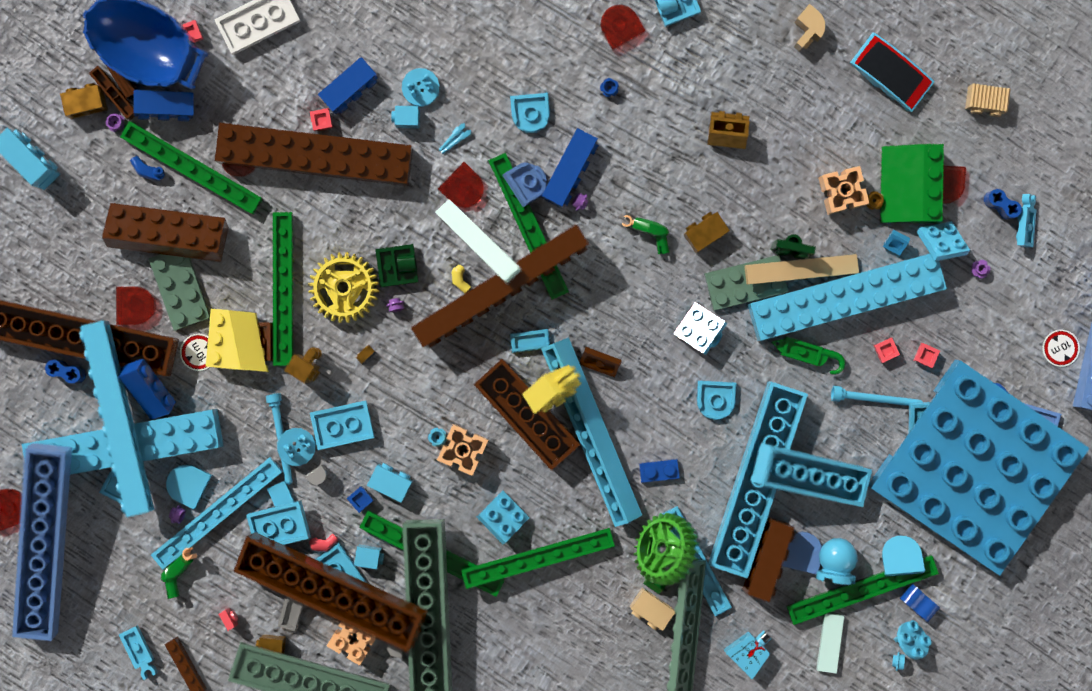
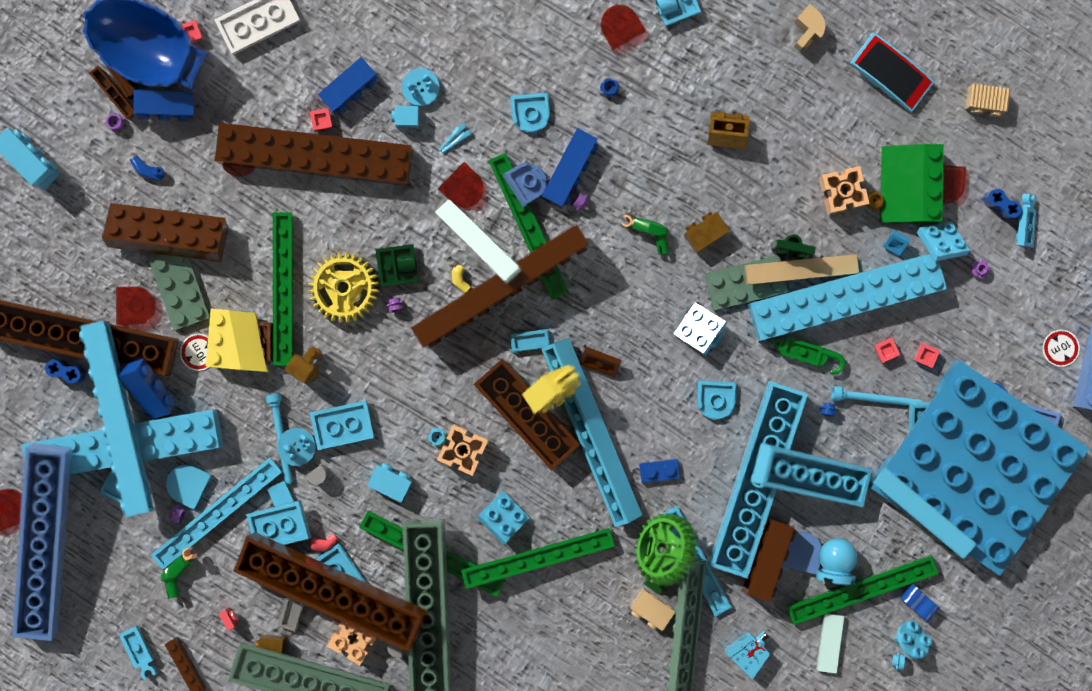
(83, 101): pearl gold brick -> none
(191, 167): green plate -> none
(360, 499): blue plate -> none
(365, 355): pearl gold piece -> none
(368, 557): medium azure brick -> none
(828, 409): none -> blue plate
(902, 556): medium azure tile -> none
(924, 513): none -> medium azure tile

